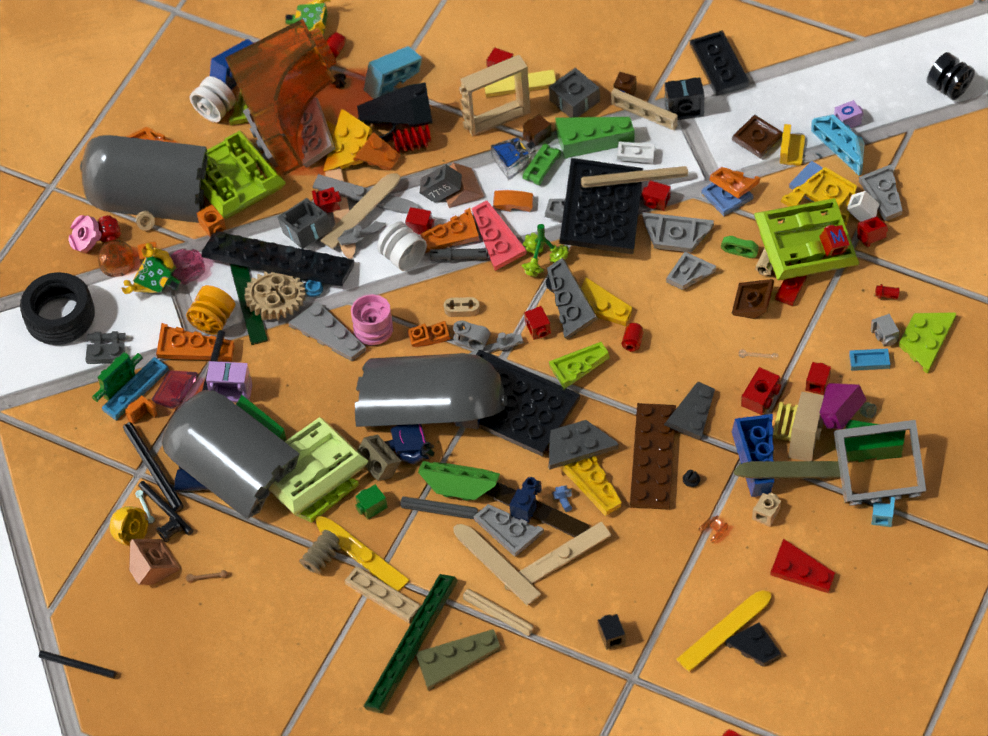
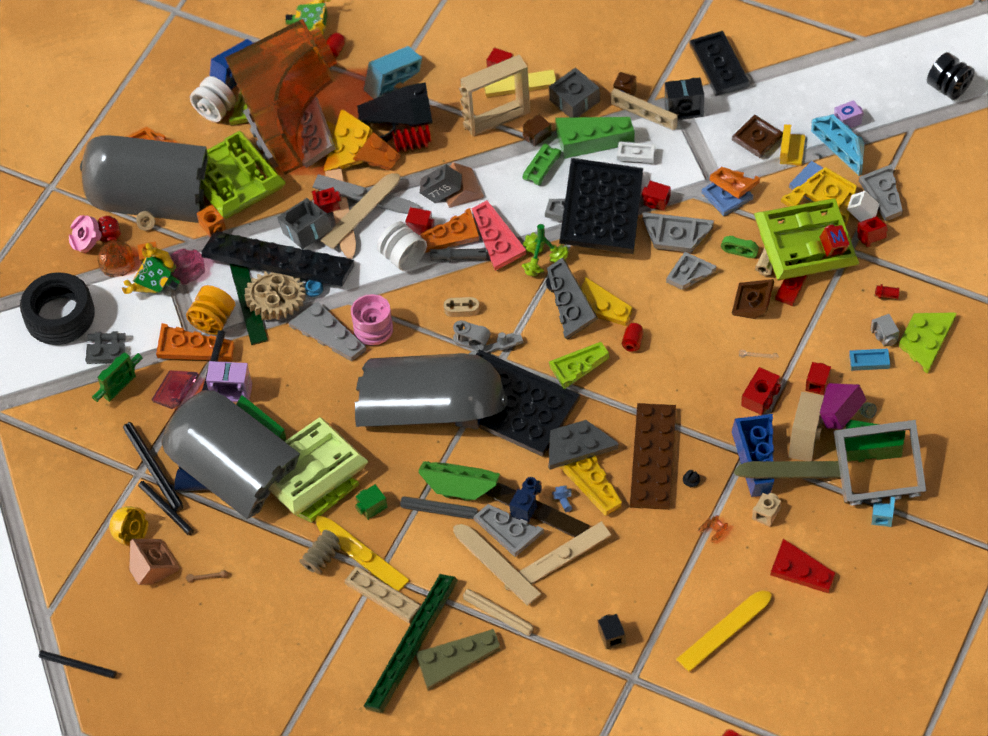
(135, 388): dark azure tile -> none
(139, 408): orange bracket -> none
(139, 494): light aqua hinge -> none
(169, 529): black bush -> none
(339, 80): black piece -> none
(356, 234): light grey piece -> none
(381, 459): dark tan brick -> none
(410, 443): dark blue torso -> none
(430, 335): orange slope -> none
(511, 199): orange slope -> none
(512, 156): torso -> none
(537, 323): red brick -> none
(635, 176): tan axle -> none
(693, 411): dark grey wing -> none
(755, 644): black wing -> none
(788, 408): light yellow tile -> none

